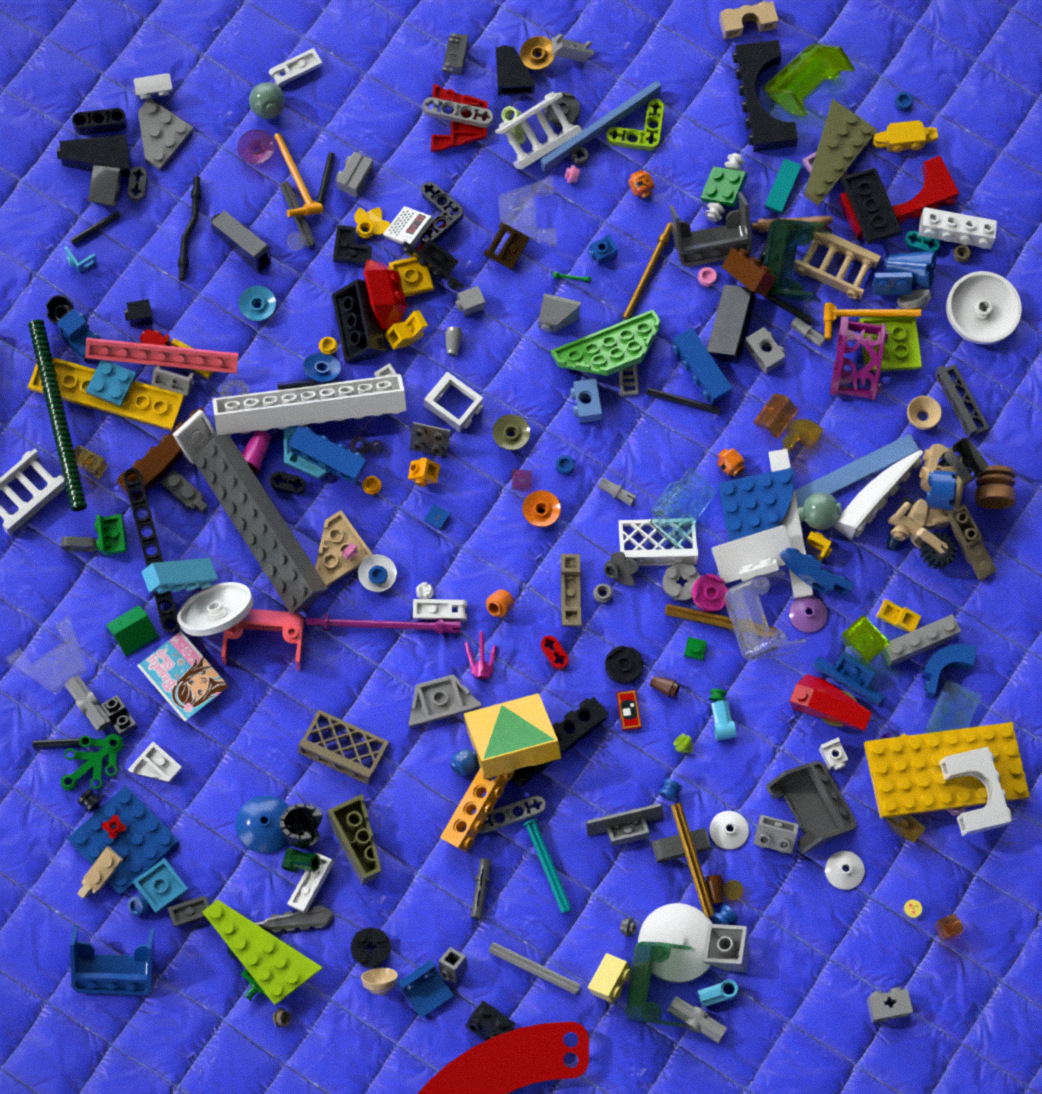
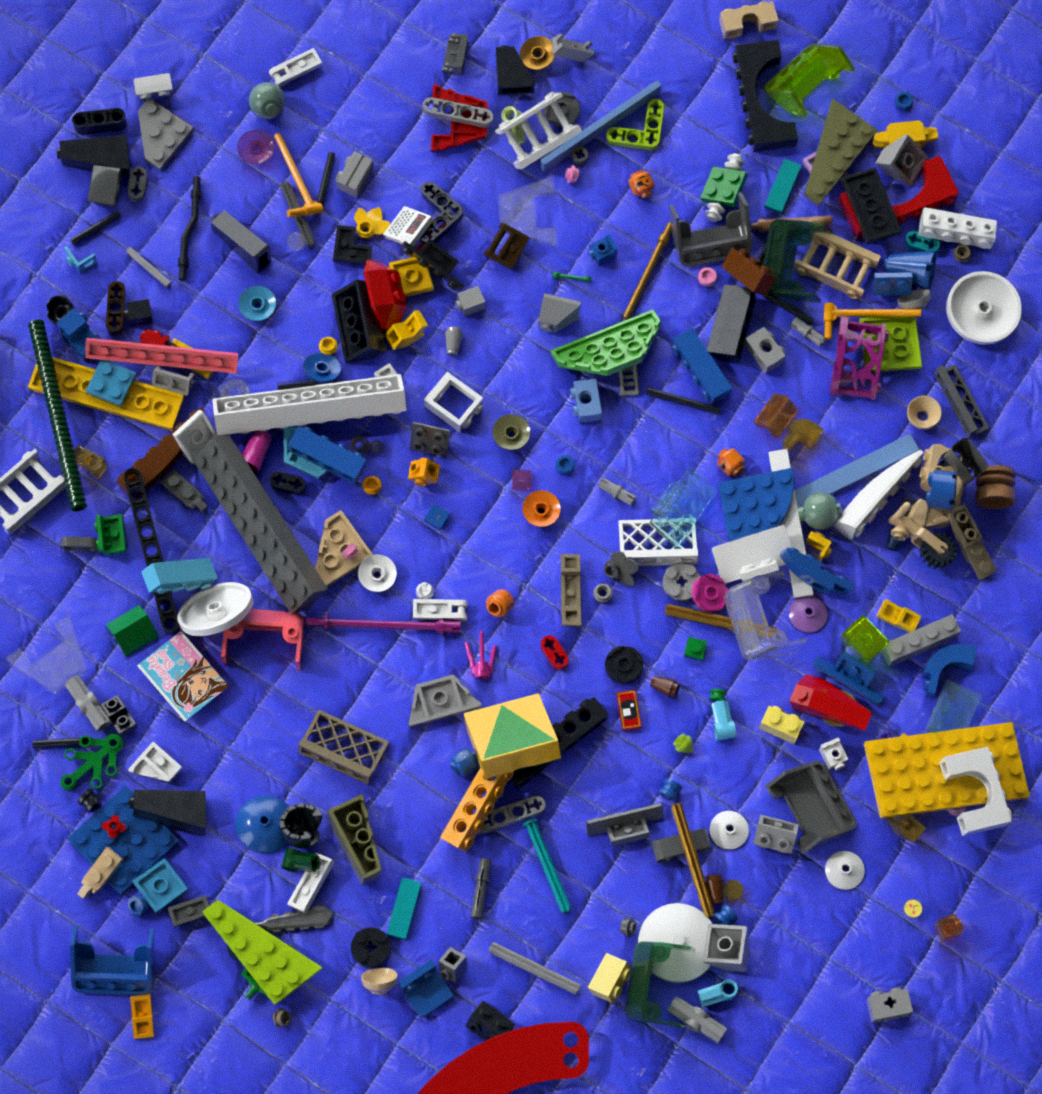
(118, 315): none -> dark brown beam
(142, 1016): none -> light orange slope
(146, 265): none -> light grey bar
(172, 808): none -> black slope
(377, 575): blue tile -> none
(404, 908): none -> teal tile
(781, 724): none -> light yellow brick
(902, 160): none -> light grey slope

